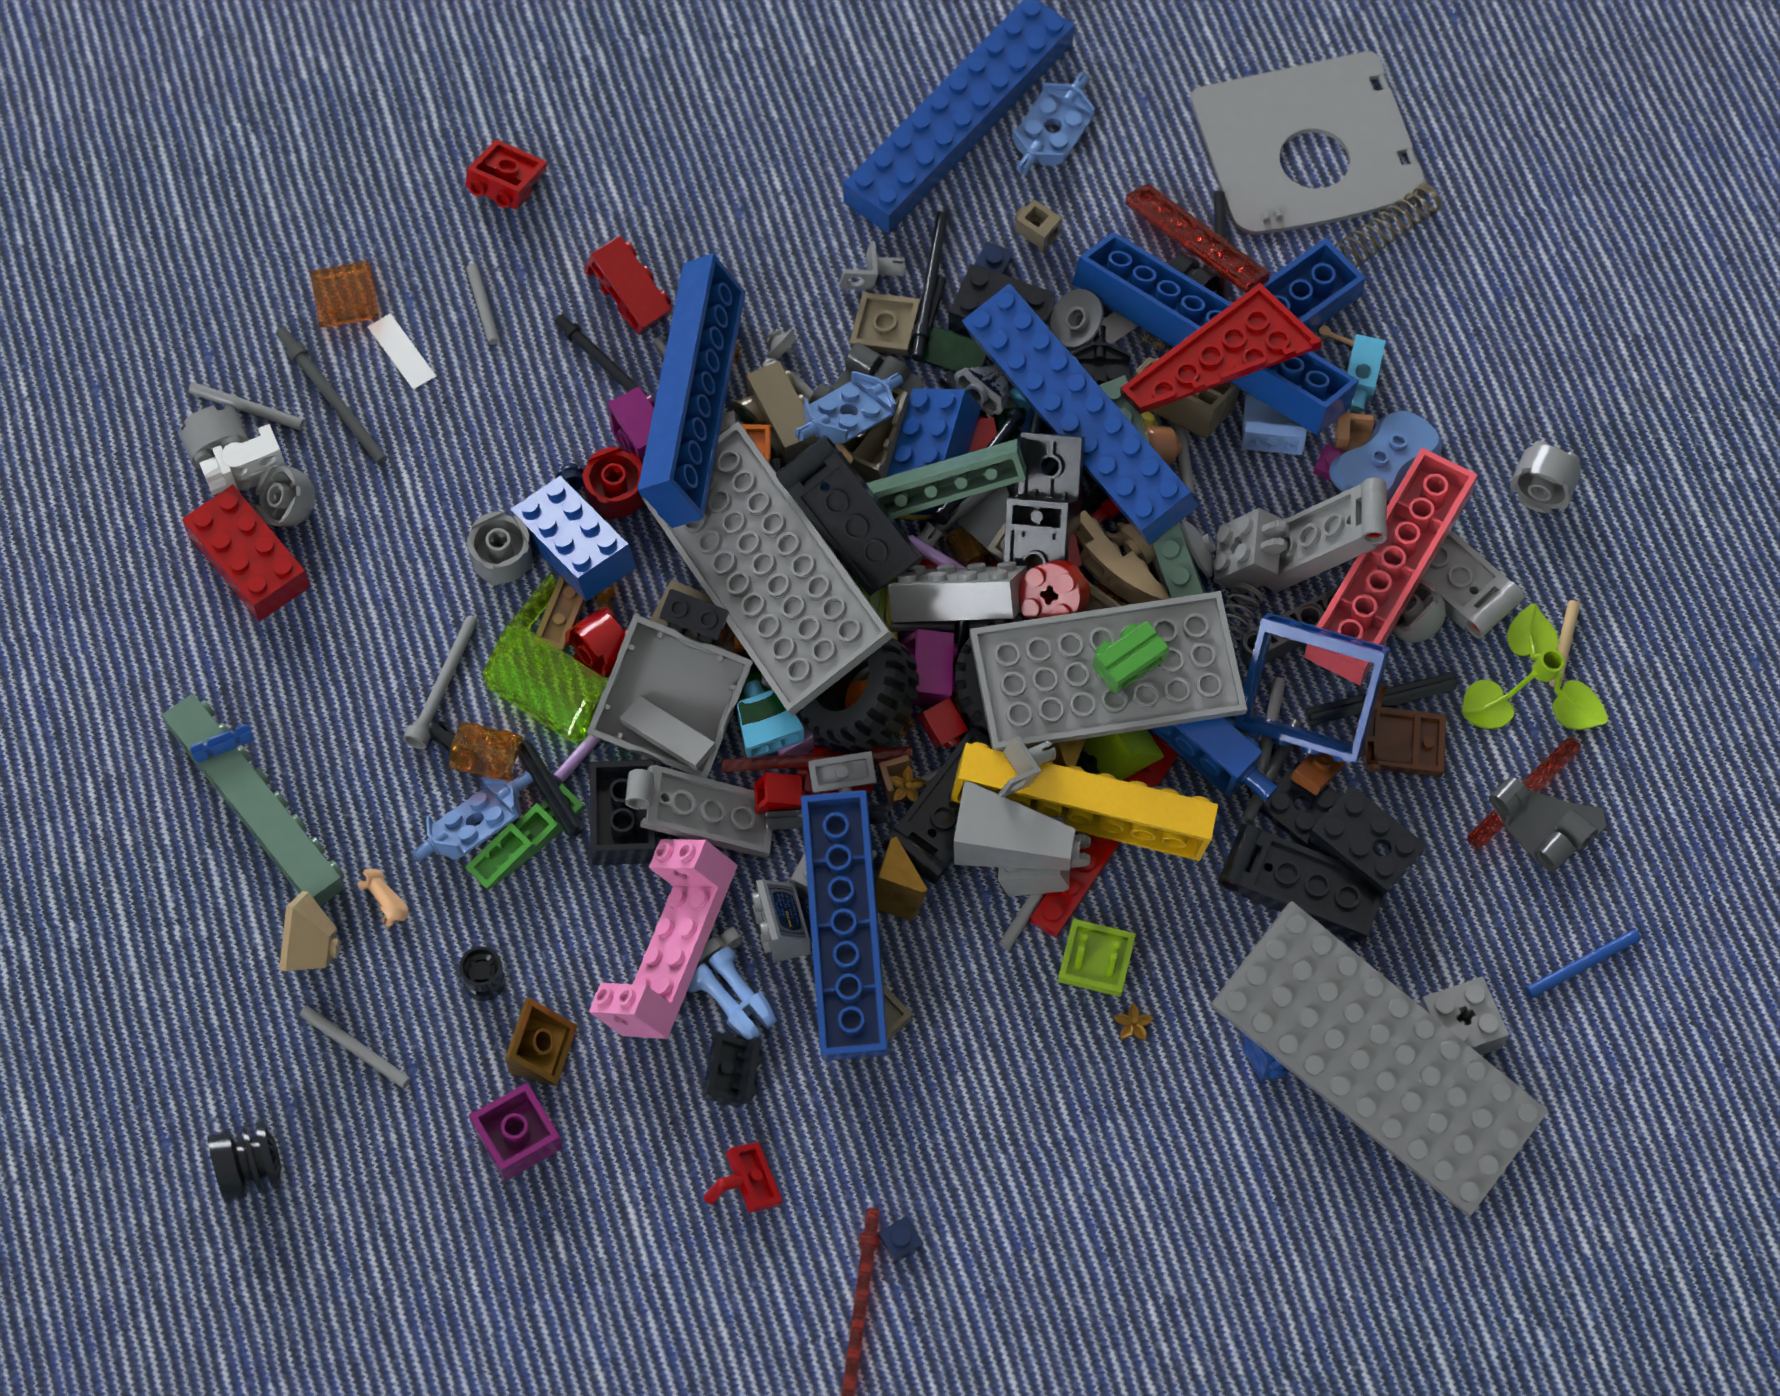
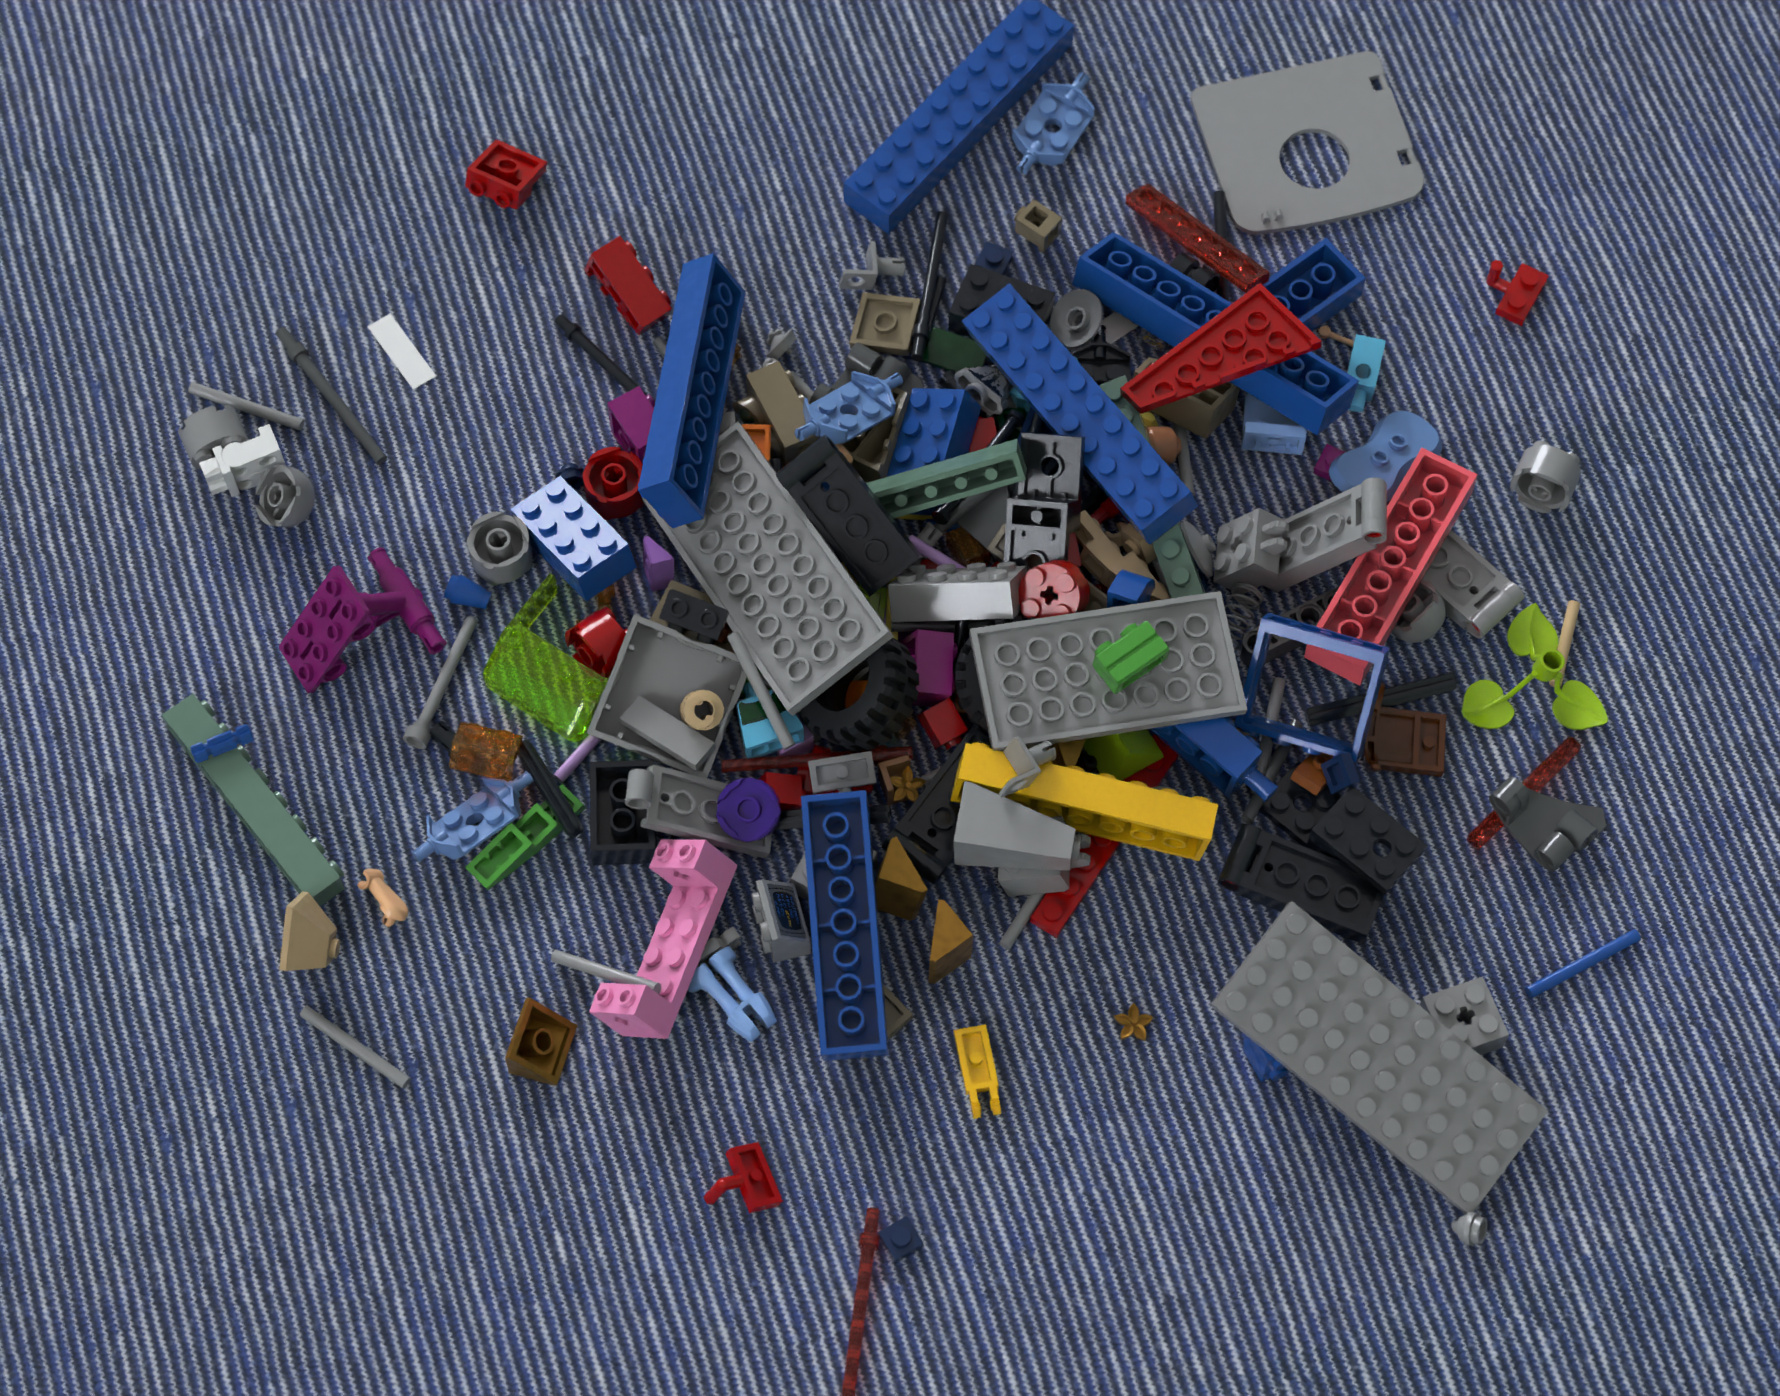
(244, 1161): black wheel -> none
(246, 553): red brick -> none
(343, 615): none -> magenta plate
(344, 294): clear orange plate -> none
(466, 592): none -> blue cone
(483, 304): light grey bar -> none
(483, 966): black wheel -> none
(516, 1131): magenta brick -> none
(560, 614): medium nougat plate -> none
(601, 970): none -> light grey bar
(657, 565): none -> medium lavender slope
(708, 721): none -> tan piece
(732, 1069): black bracket -> none
(748, 809): none -> dark purple tile
(761, 690): none -> light grey bar
(950, 943): none -> pearl gold slope
(977, 1067): none -> yellow hinge
(1096, 957): lime plate -> none
(1129, 589): none -> blue brick
(1340, 773): none -> dark blue plate
(1353, 430): medium nougat panel -> none
(1429, 189): dark tan piece -> none
(1470, 1228): none -> light grey plate
(1519, 294): none -> red plate

